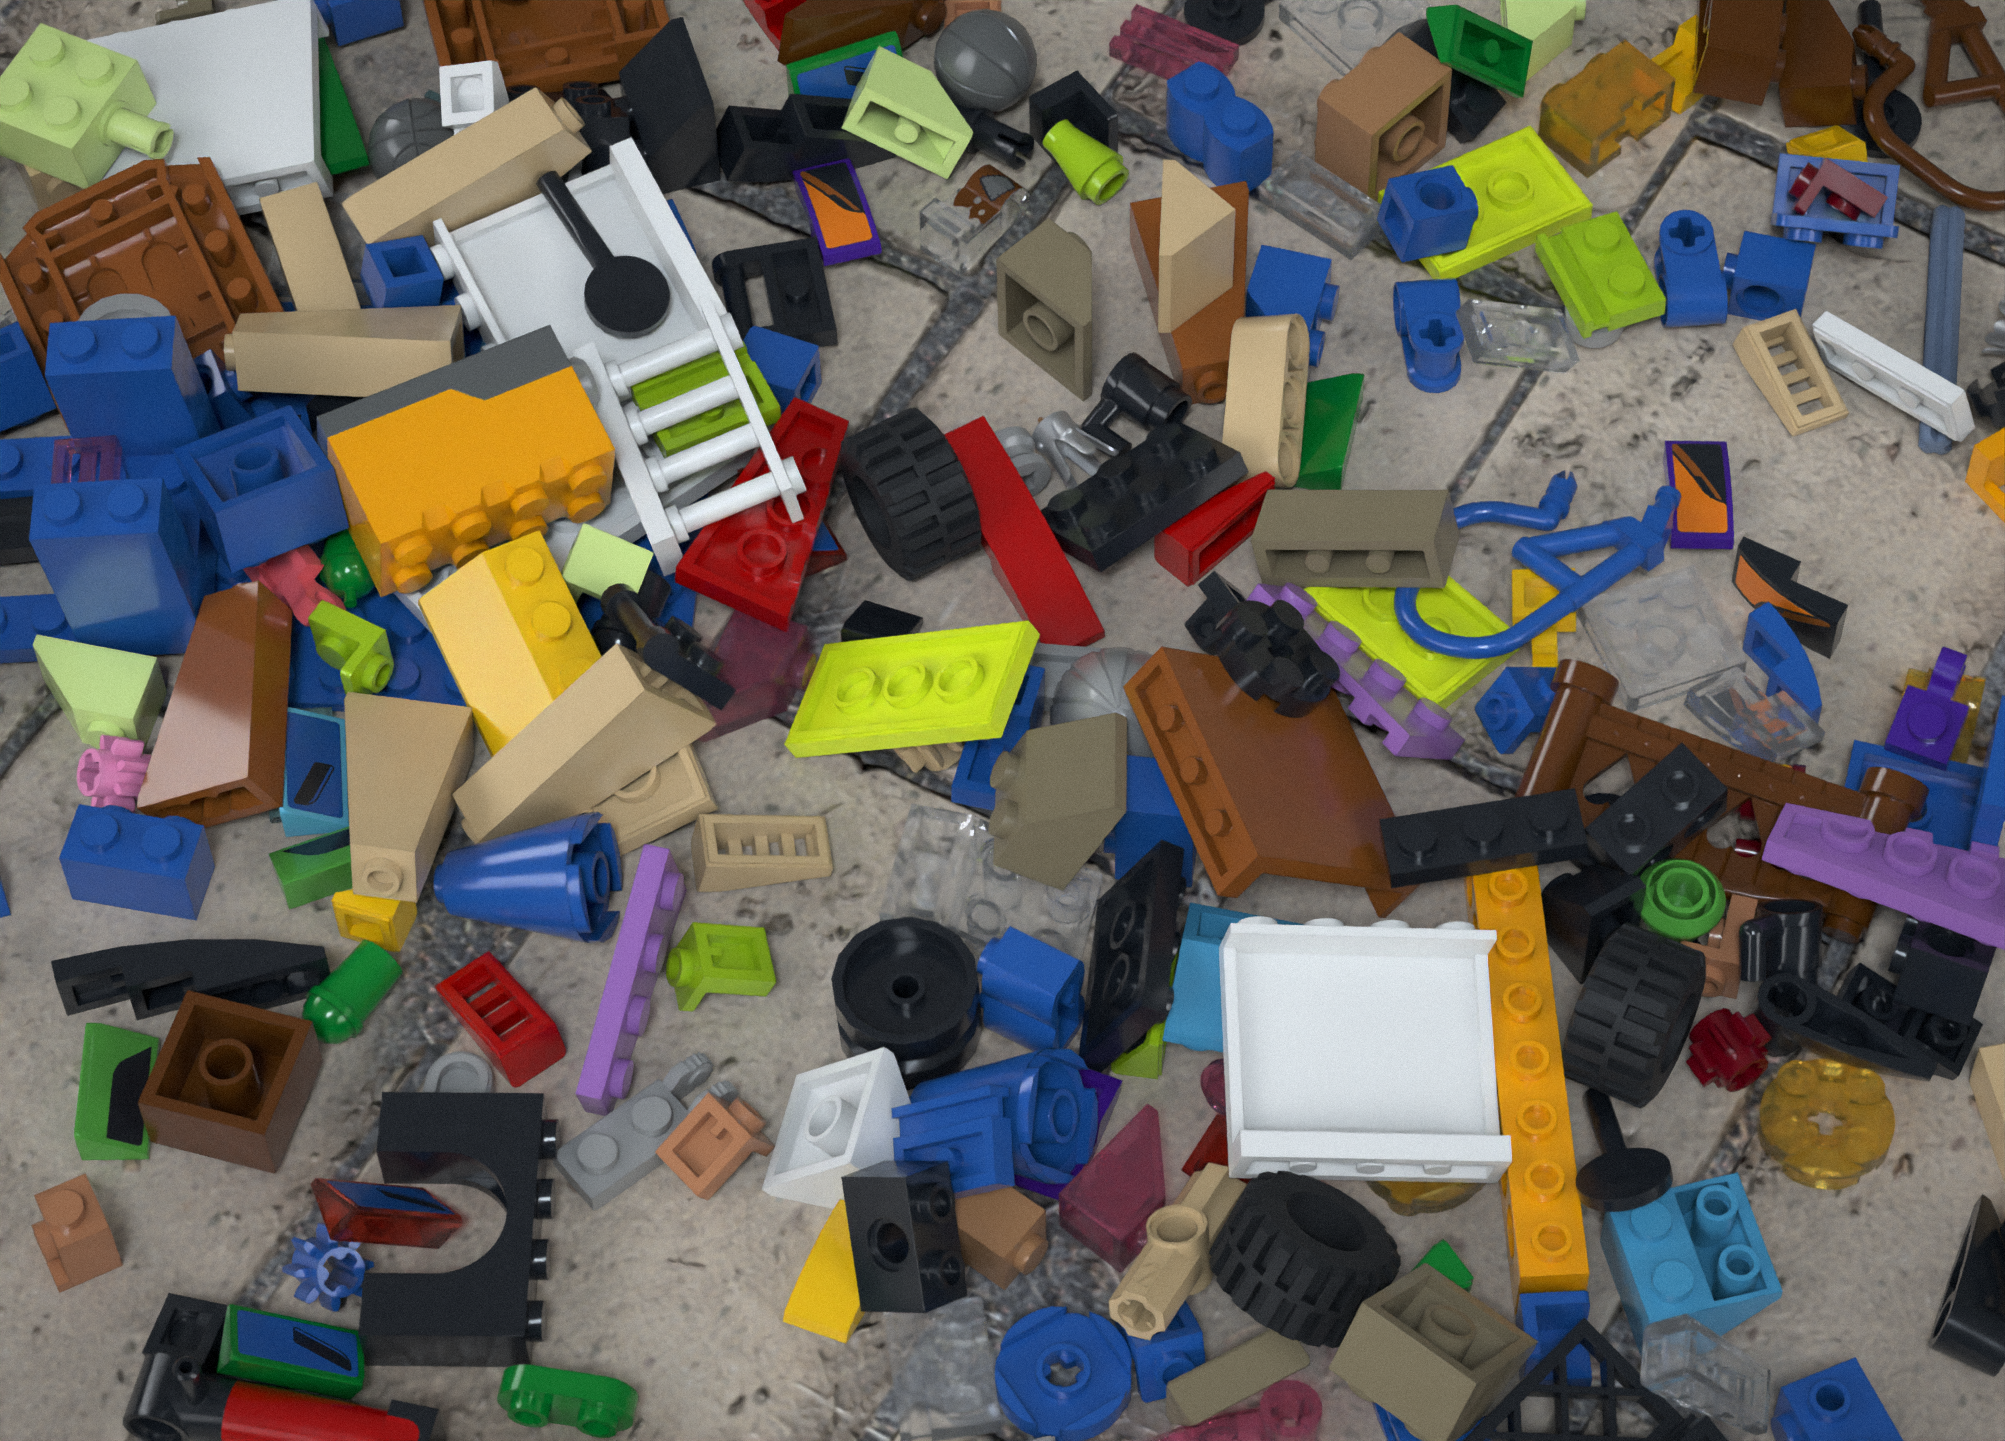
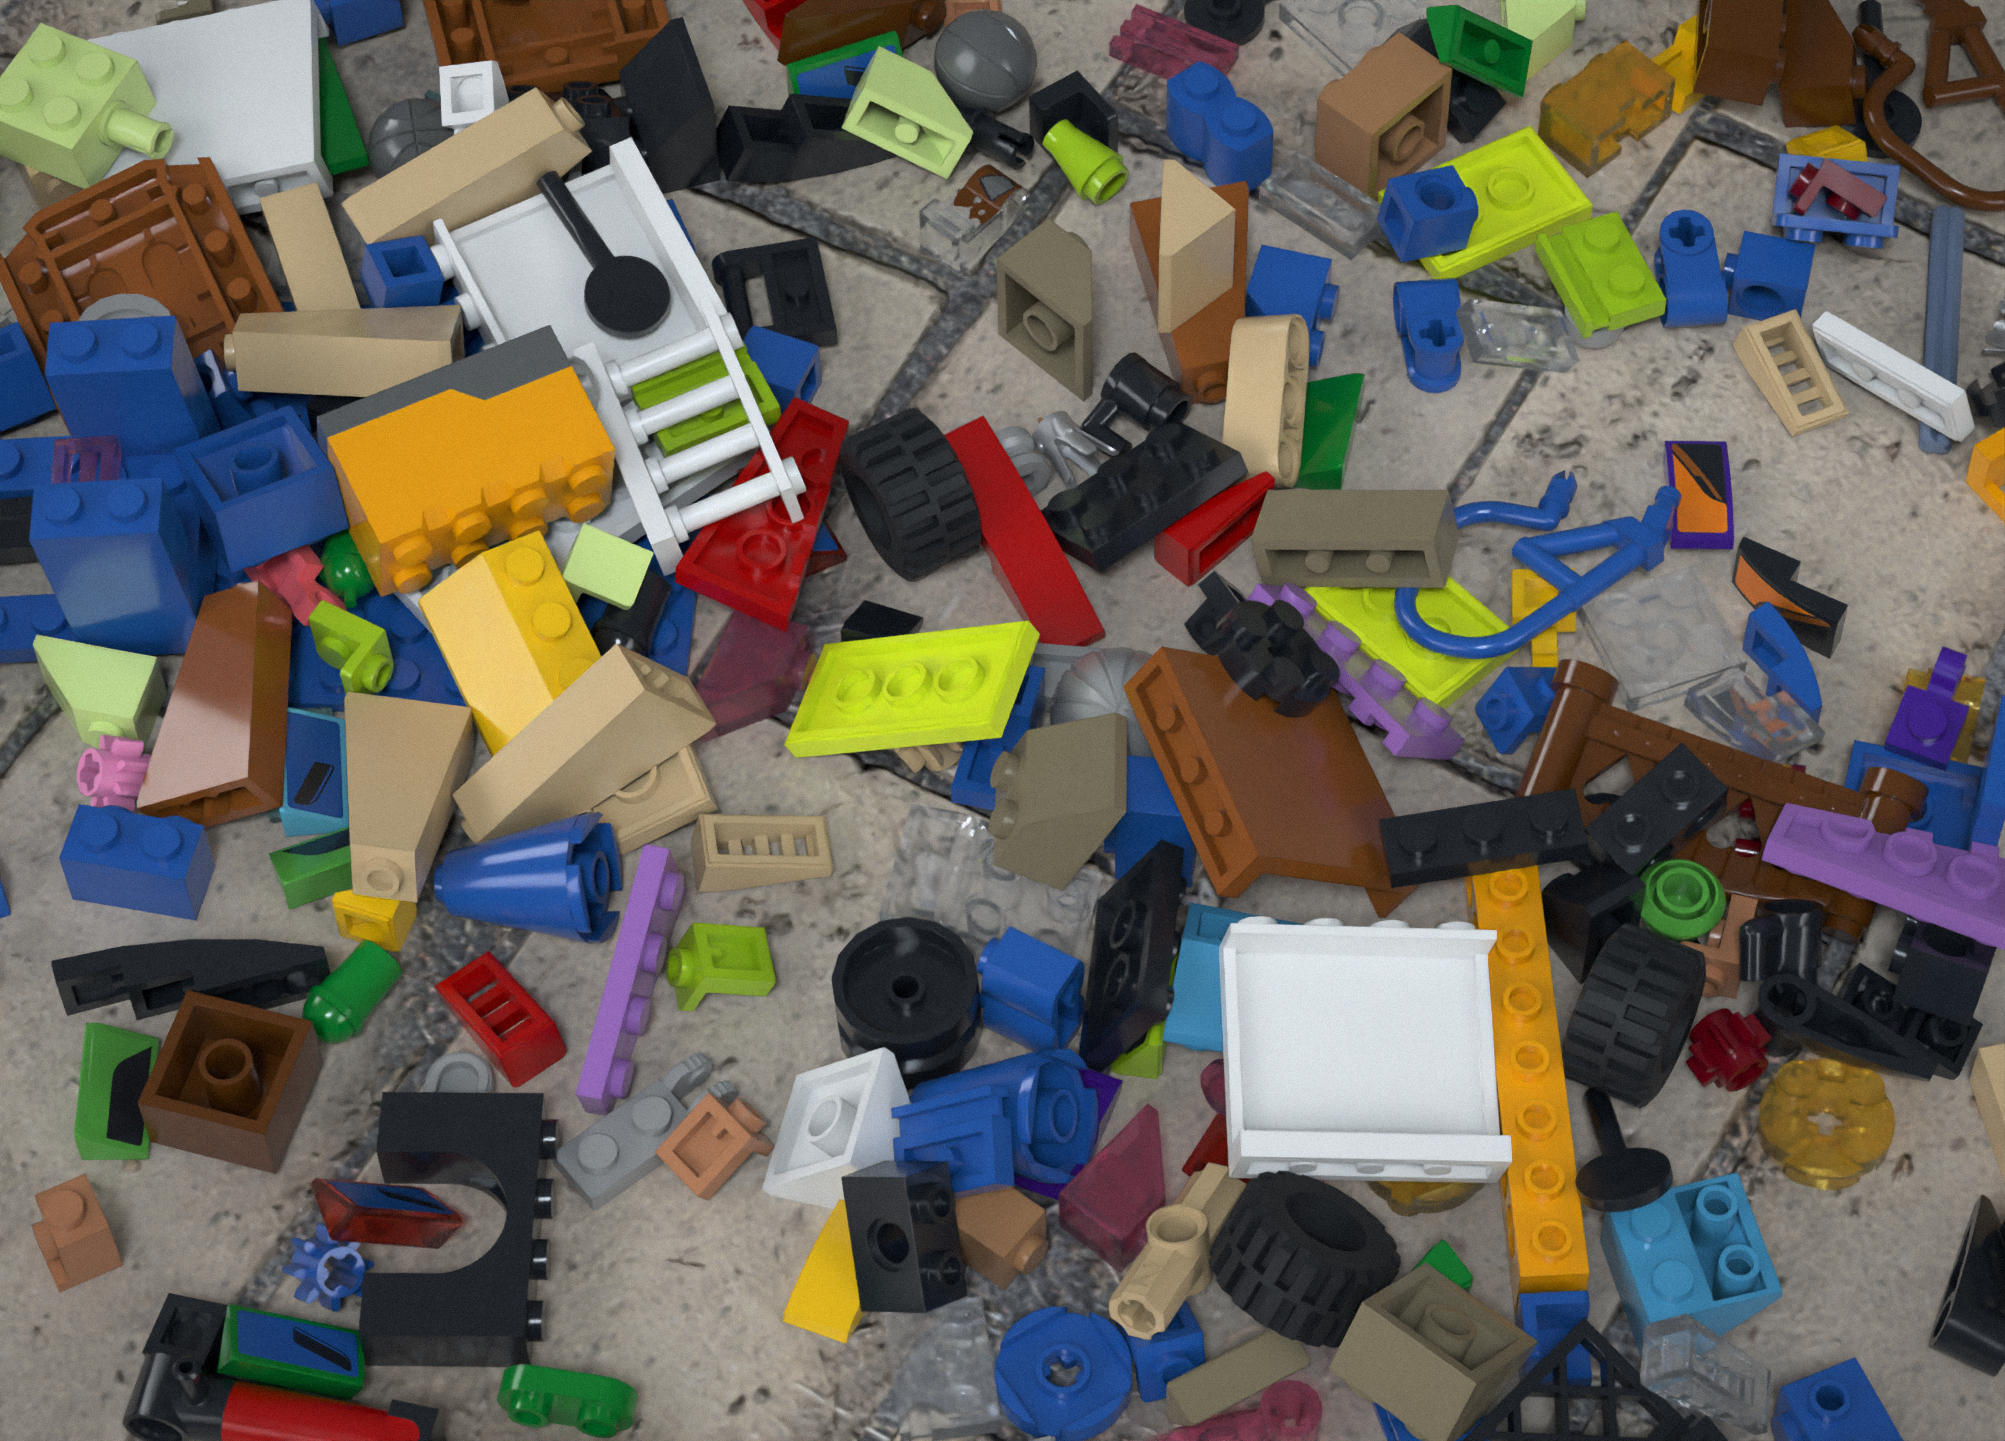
(669, 647): black plate -> none
(837, 211): slope -> none

